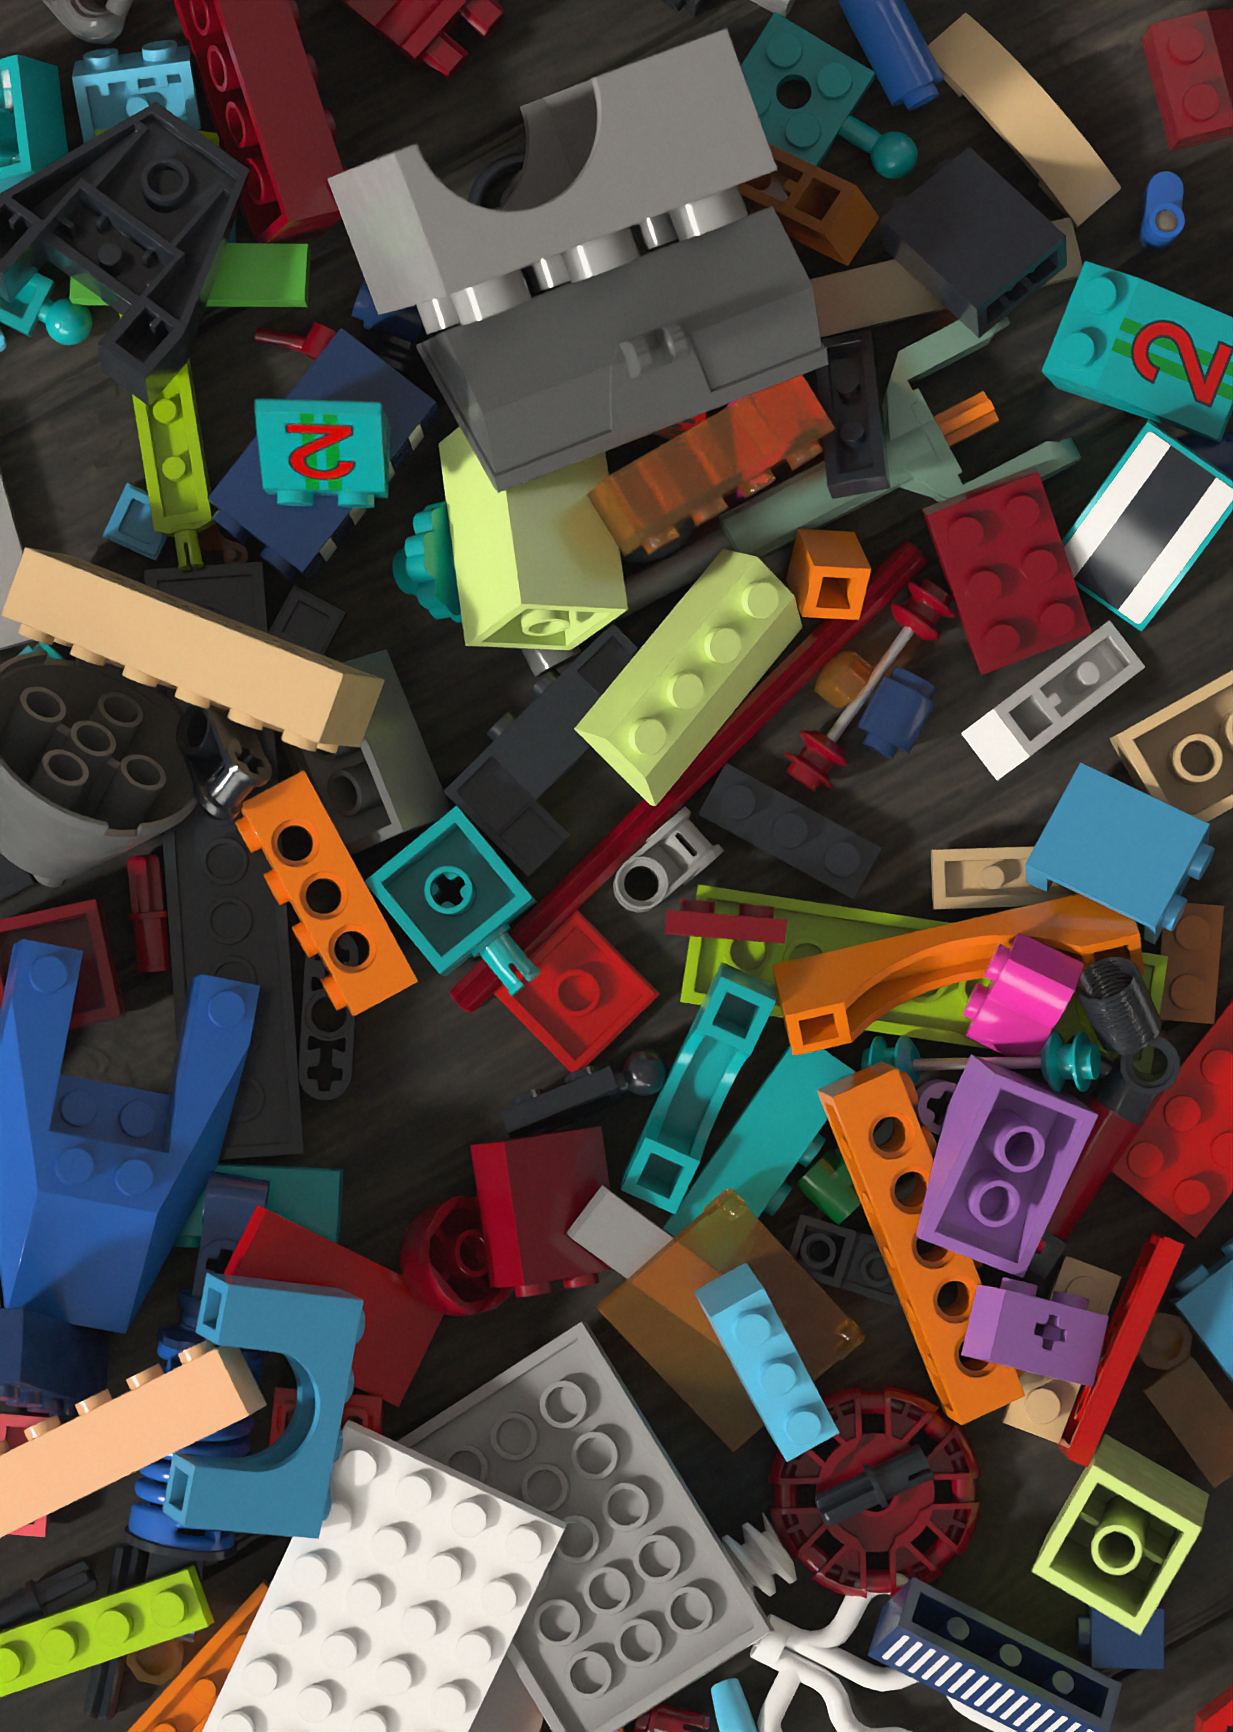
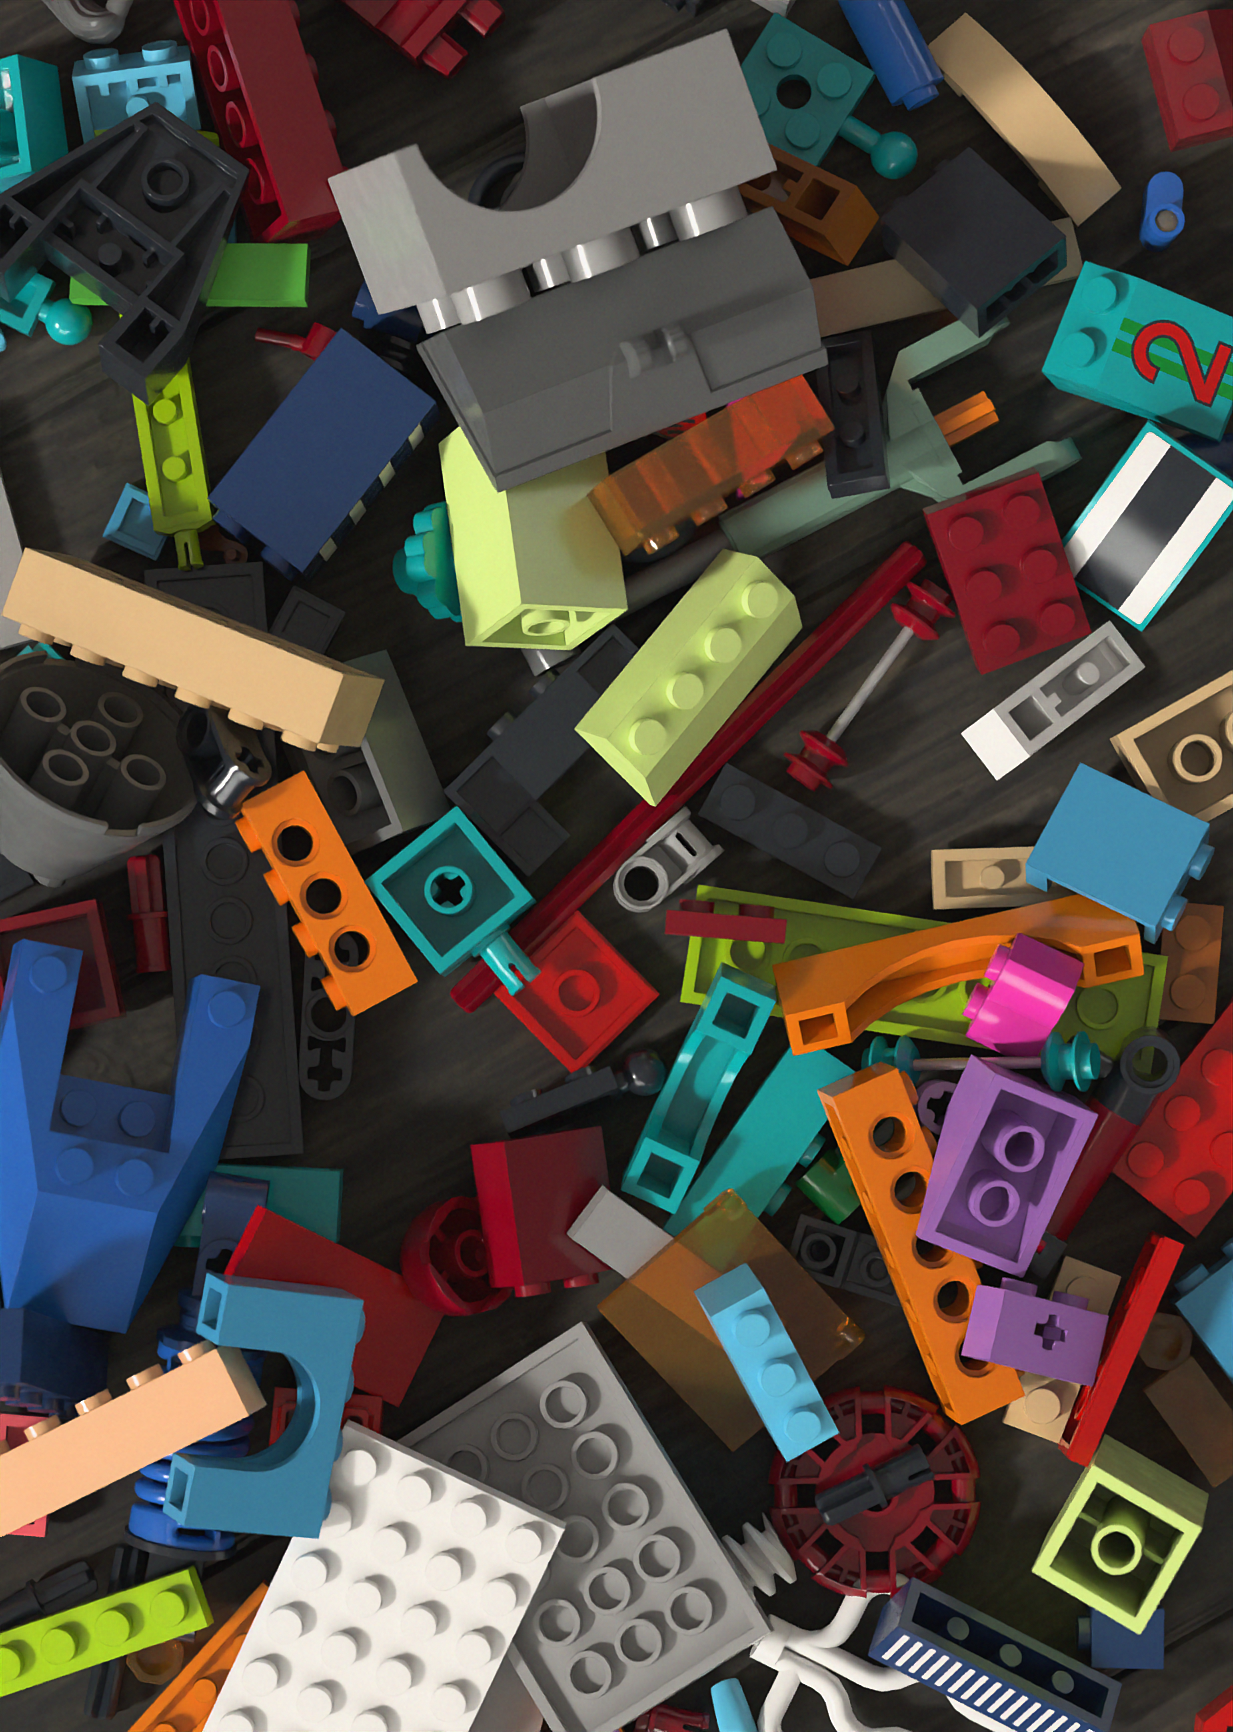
(323, 451): teal slope -> none
(828, 574): orange brick -> none
(843, 678): clear orange tile -> none
(897, 713): dark blue brick -> none
(1118, 1005): black piece -> none

